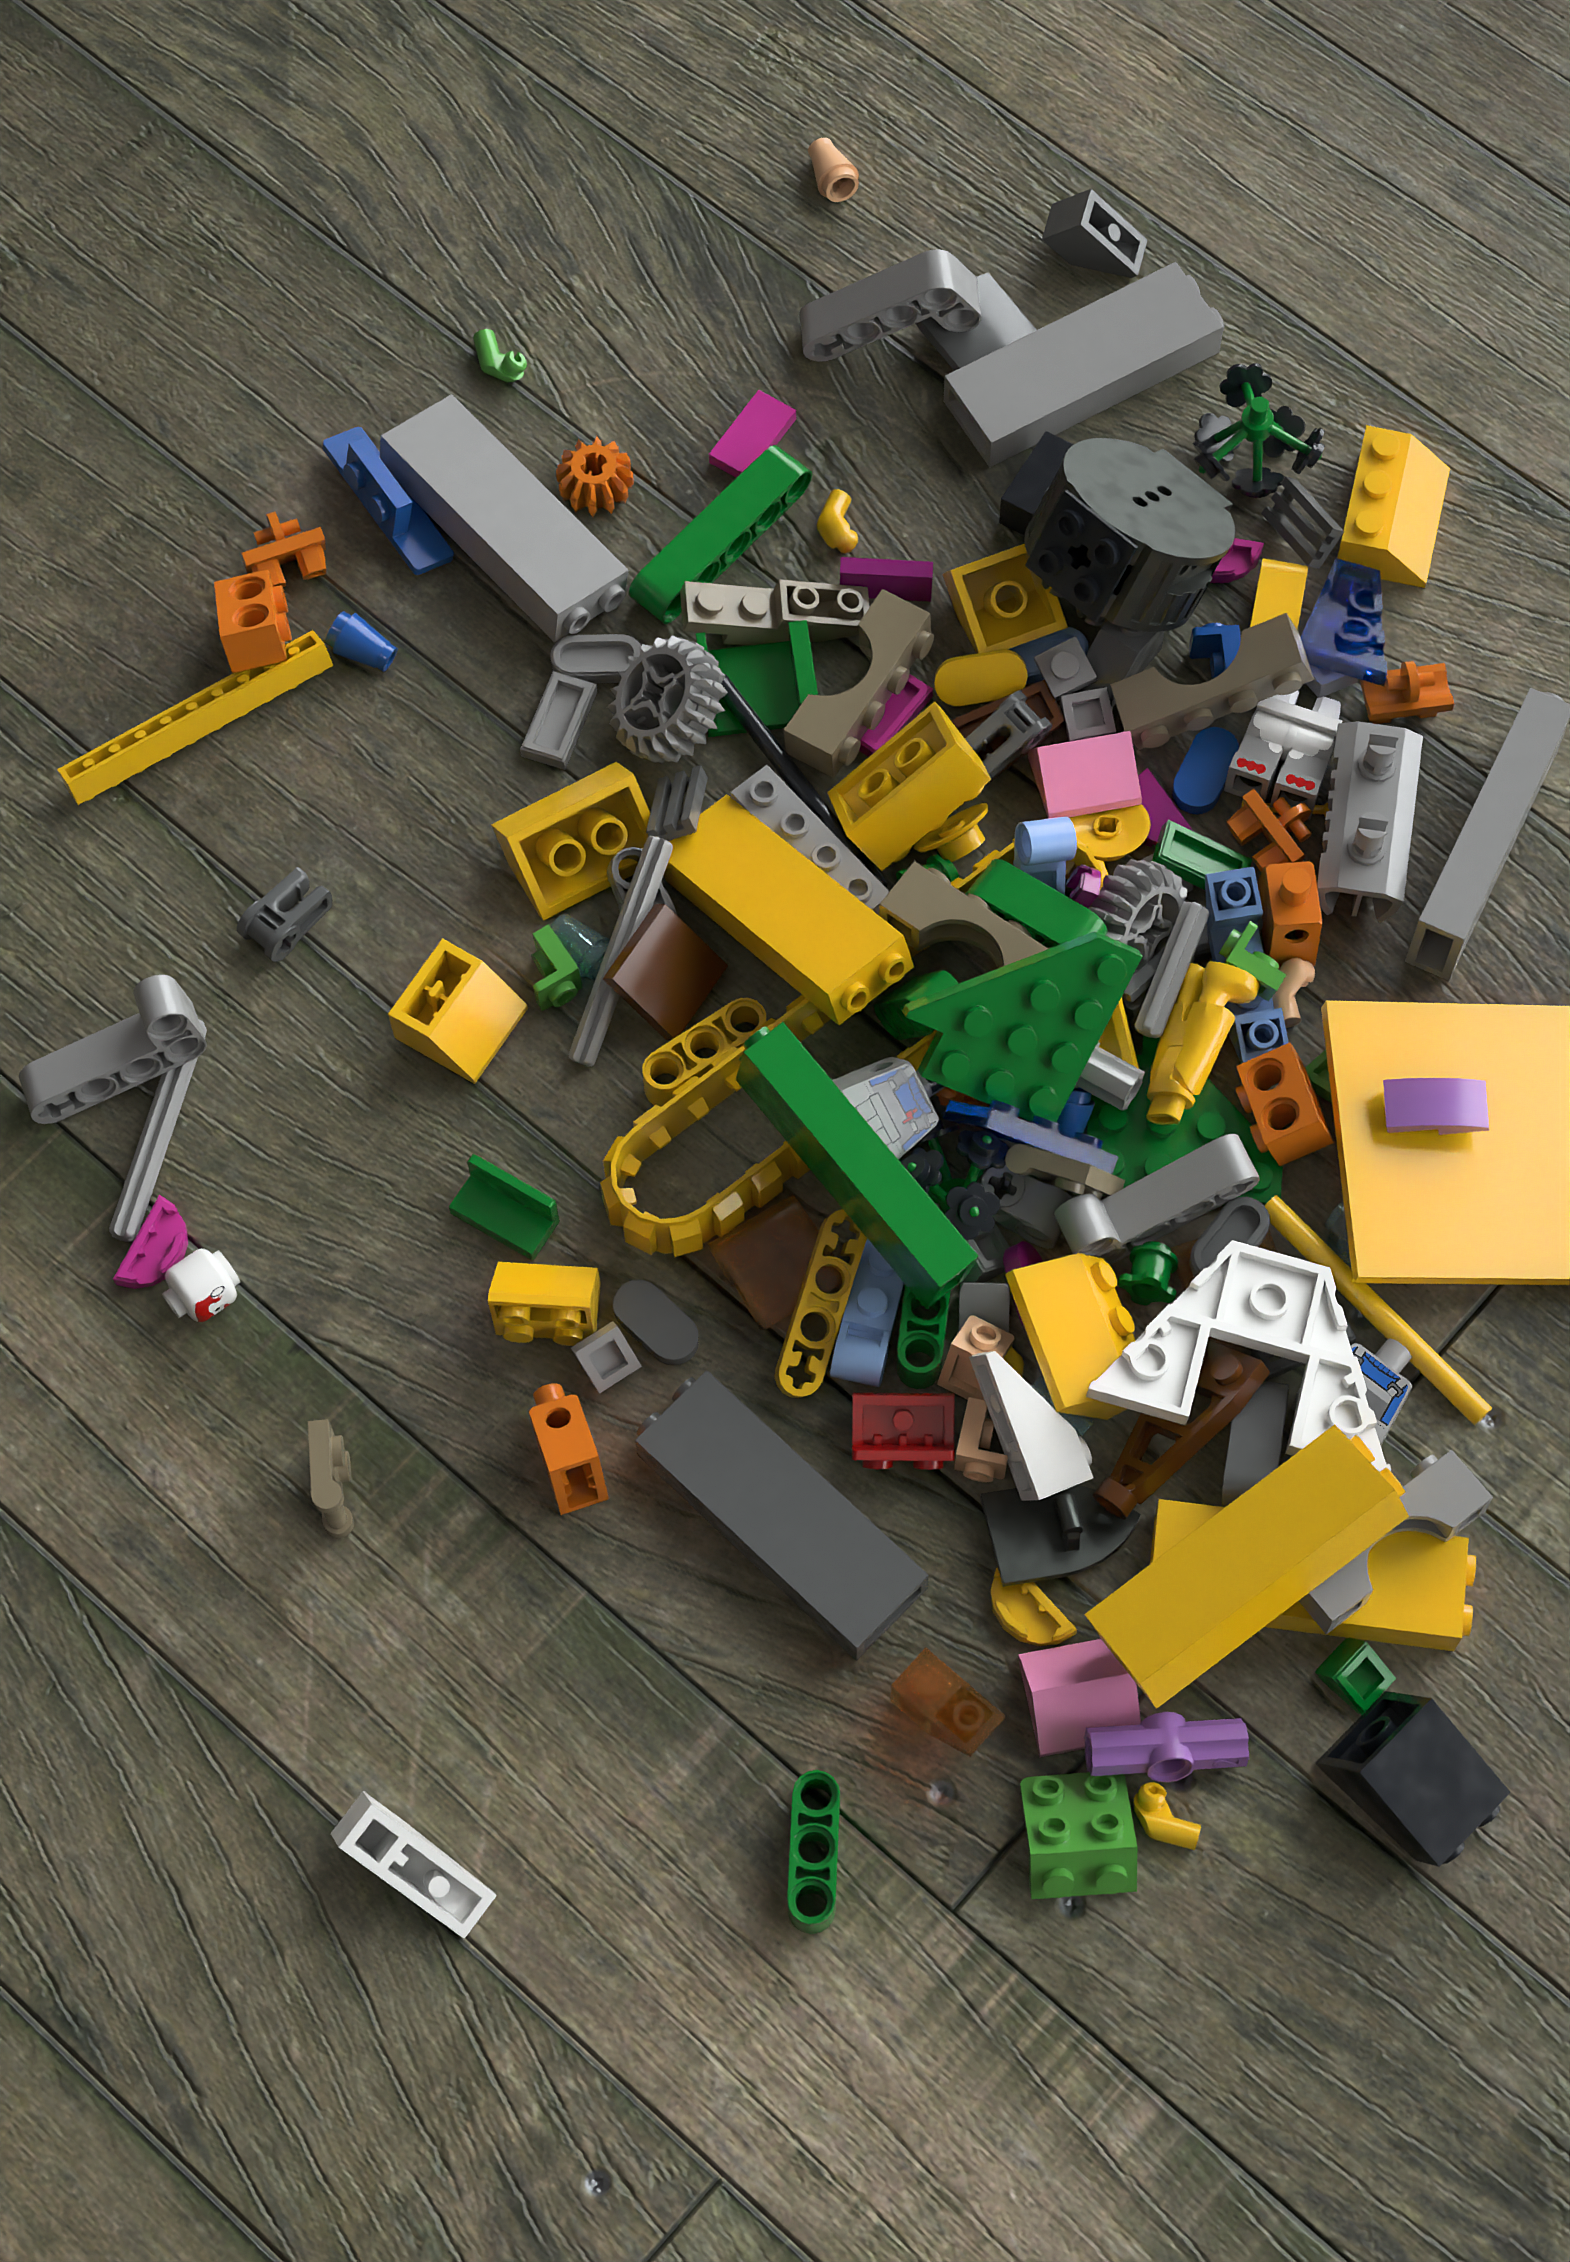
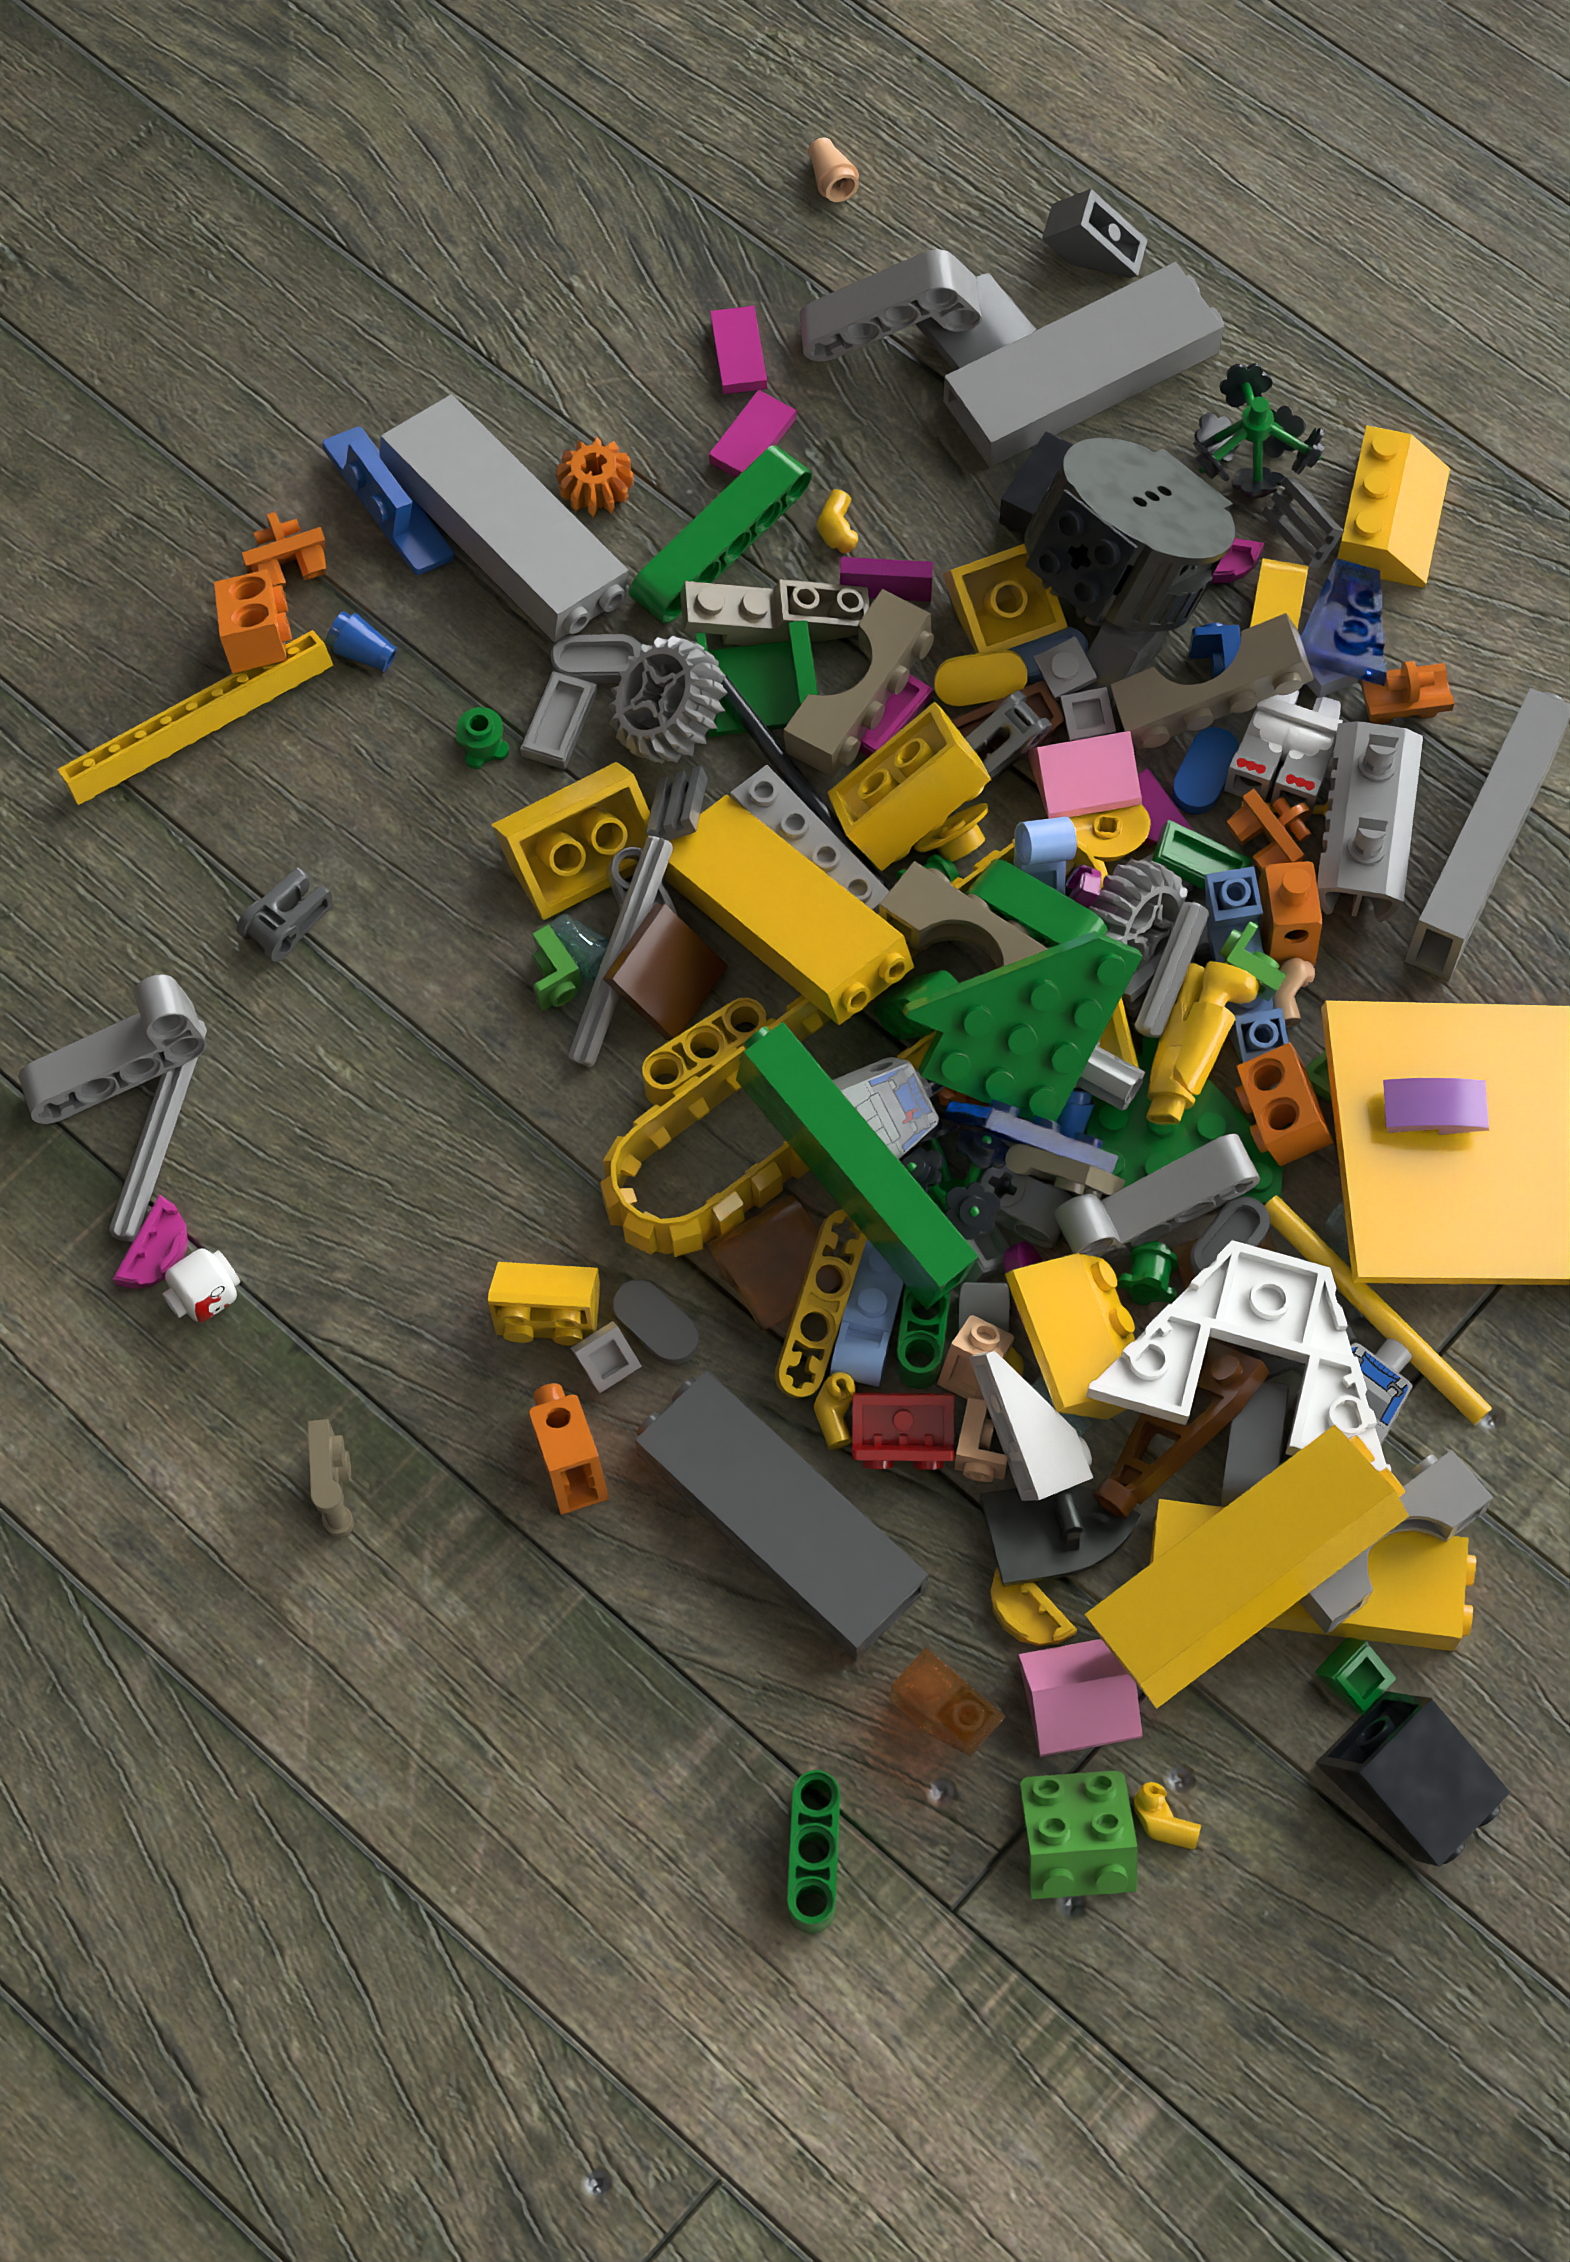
(412, 1864): white slope -> none
(456, 1011): yellow slope -> none
(480, 736): none -> green brick
(497, 364): bright green arm -> none
(505, 1208): green panel -> none
(738, 349): none -> dark pink tile
(832, 1407): none -> yellow arm
(1166, 1747): medium lavender piece -> none

